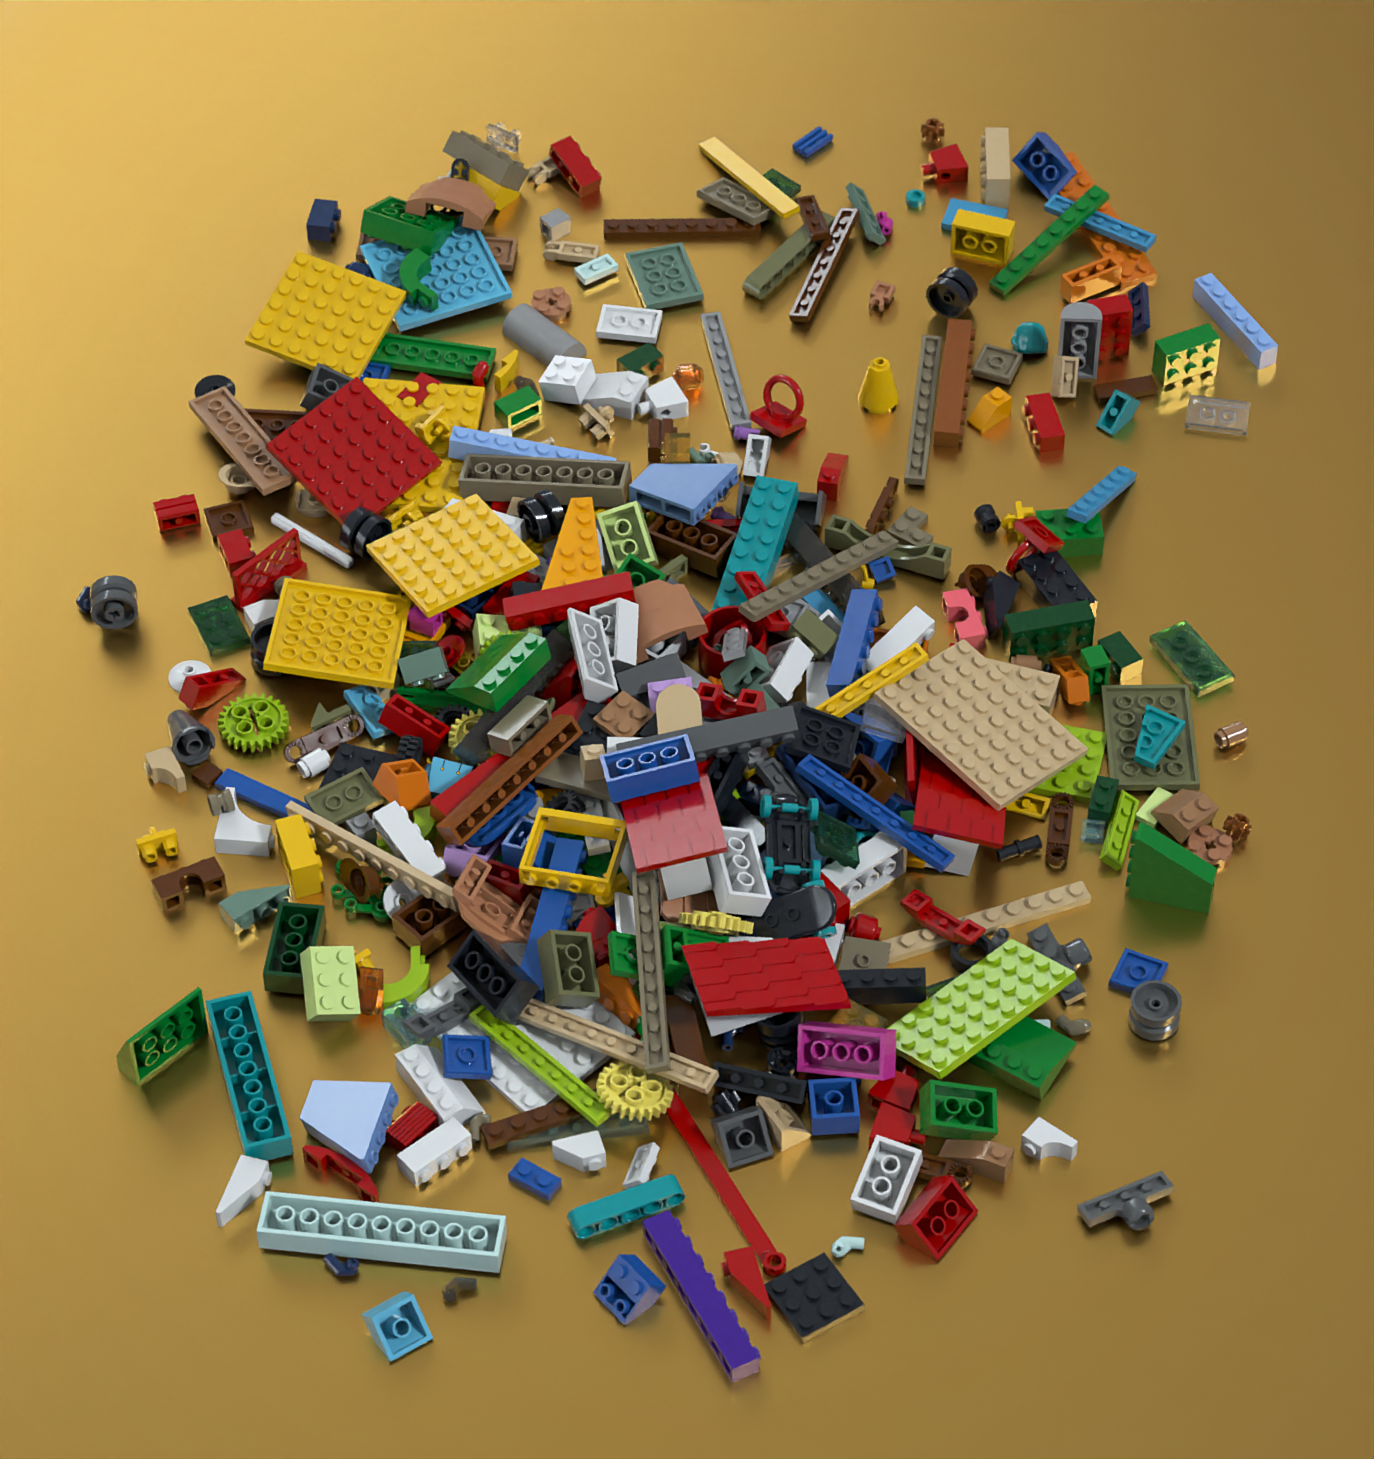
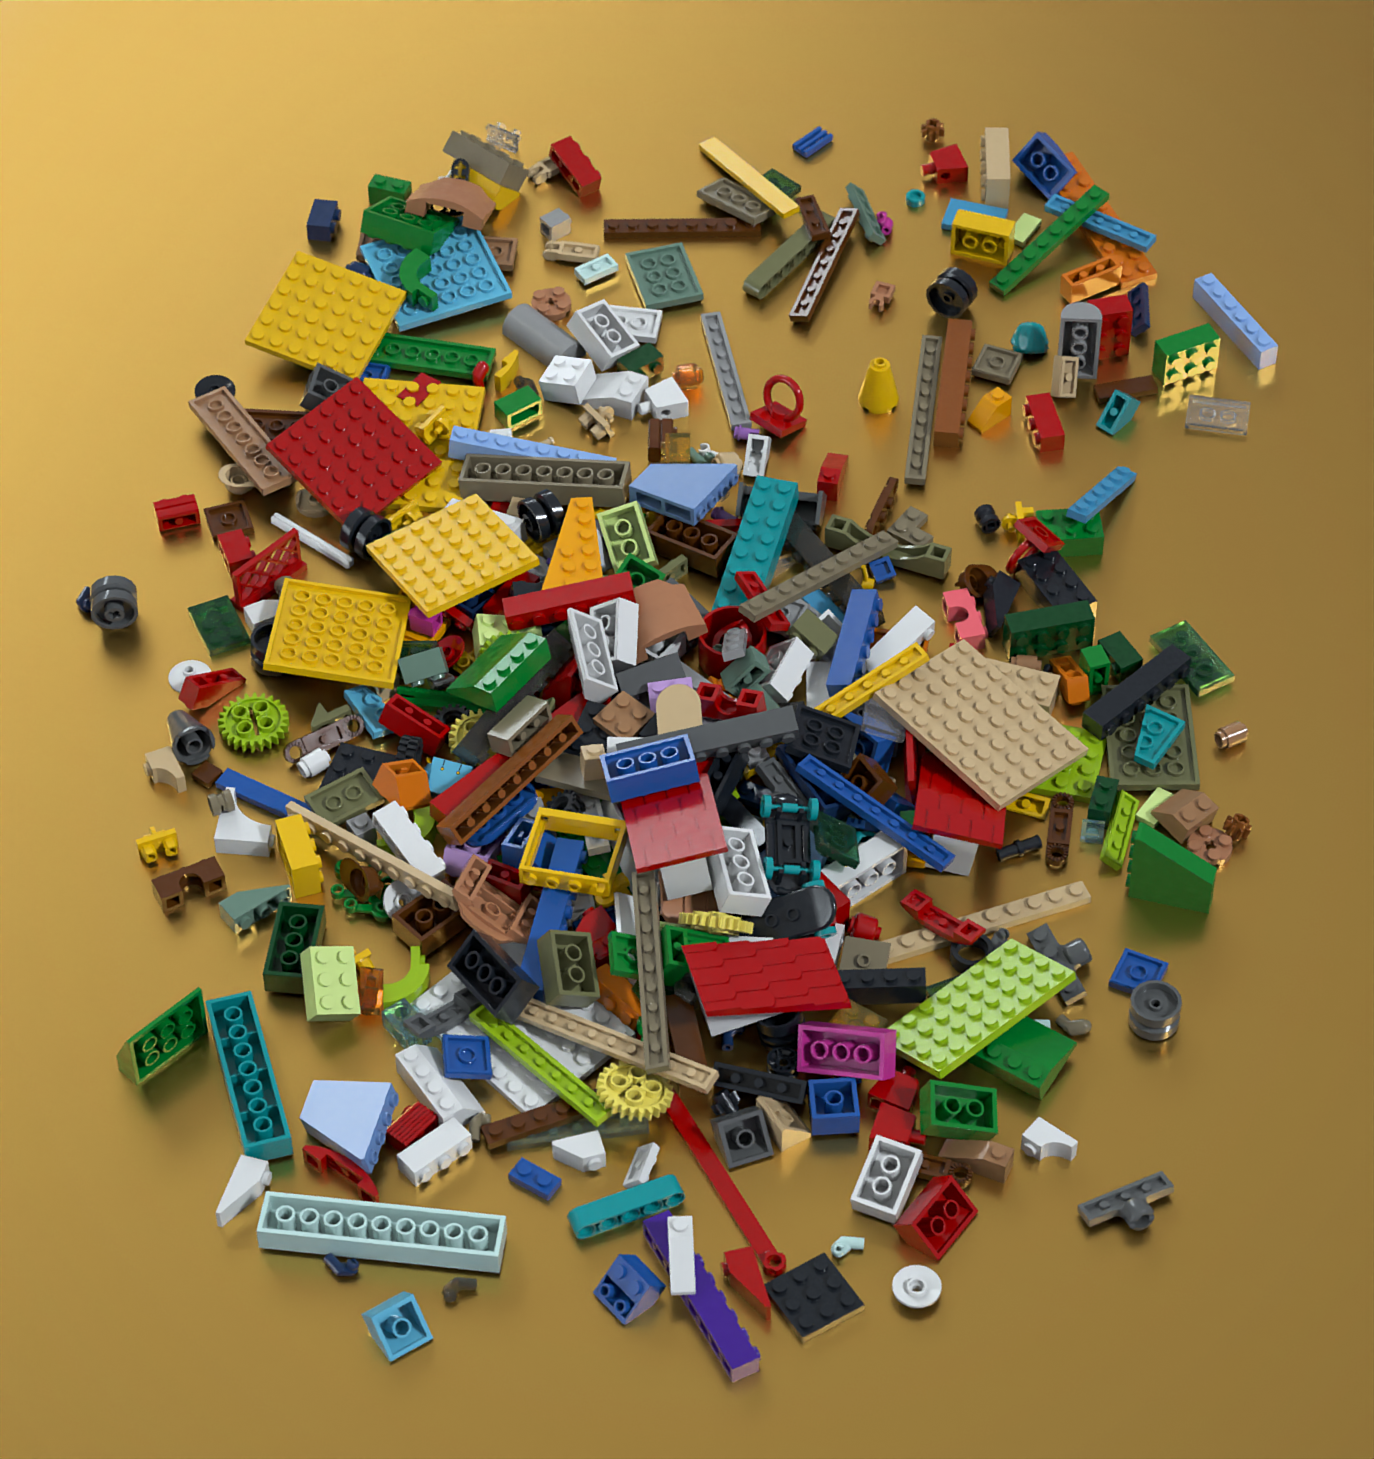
(385, 186): none -> green brick
(602, 334): none -> white brick
(681, 1255): none -> white slope
(916, 1278): none -> white dish
(1025, 228): none -> yellowish green tile
(1136, 692): none -> black brick

